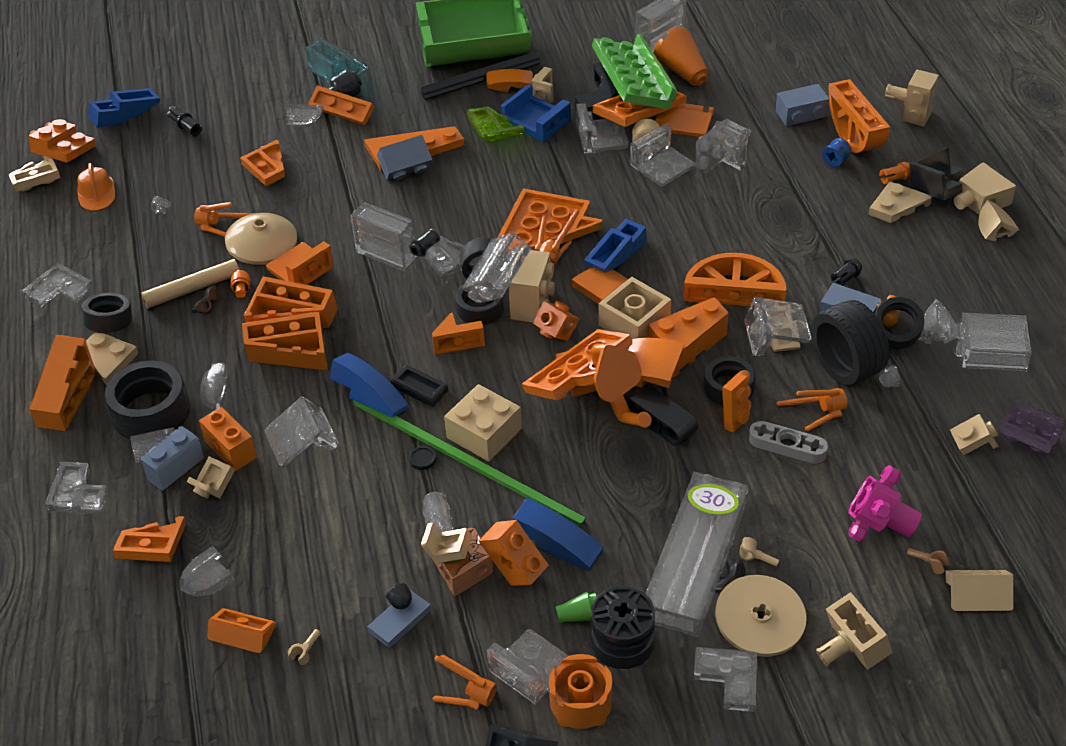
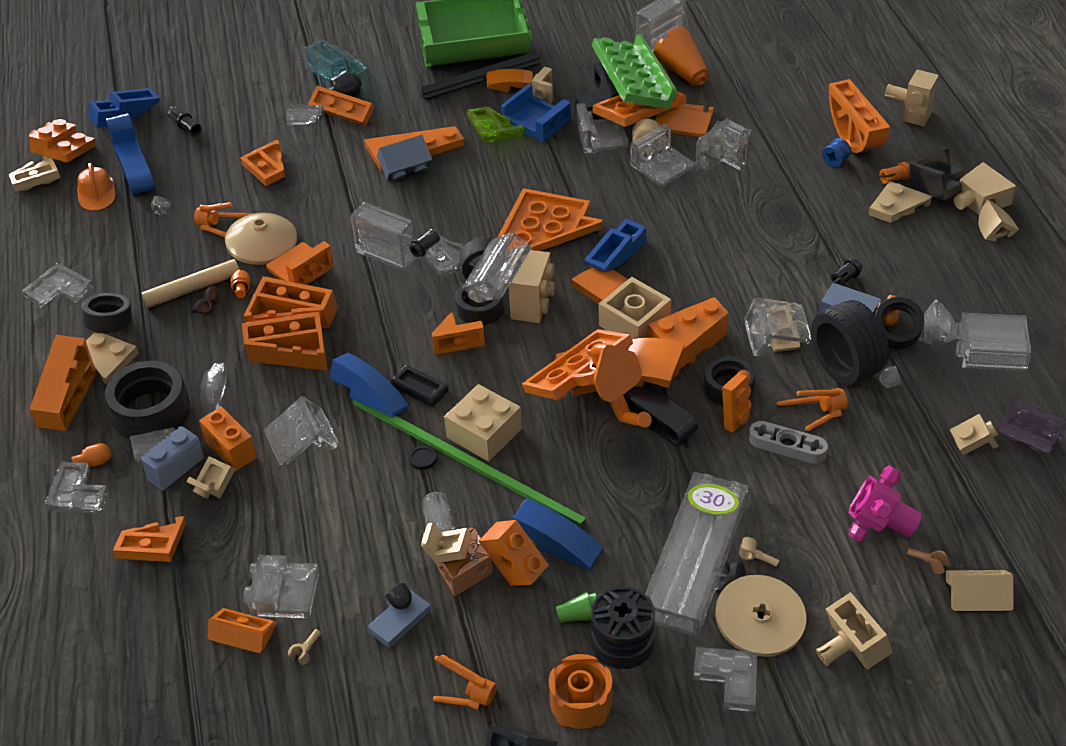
(94, 455): none -> orange cylinder
(130, 154): none -> blue beam
(205, 574): clear brick -> none
(281, 587): none -> clear plate
(525, 664): clear bracket -> none
(553, 246): orange plant -> none
(555, 320): orange brick -> none
(708, 280): orange window -> none
(802, 105): sand blue brick -> none

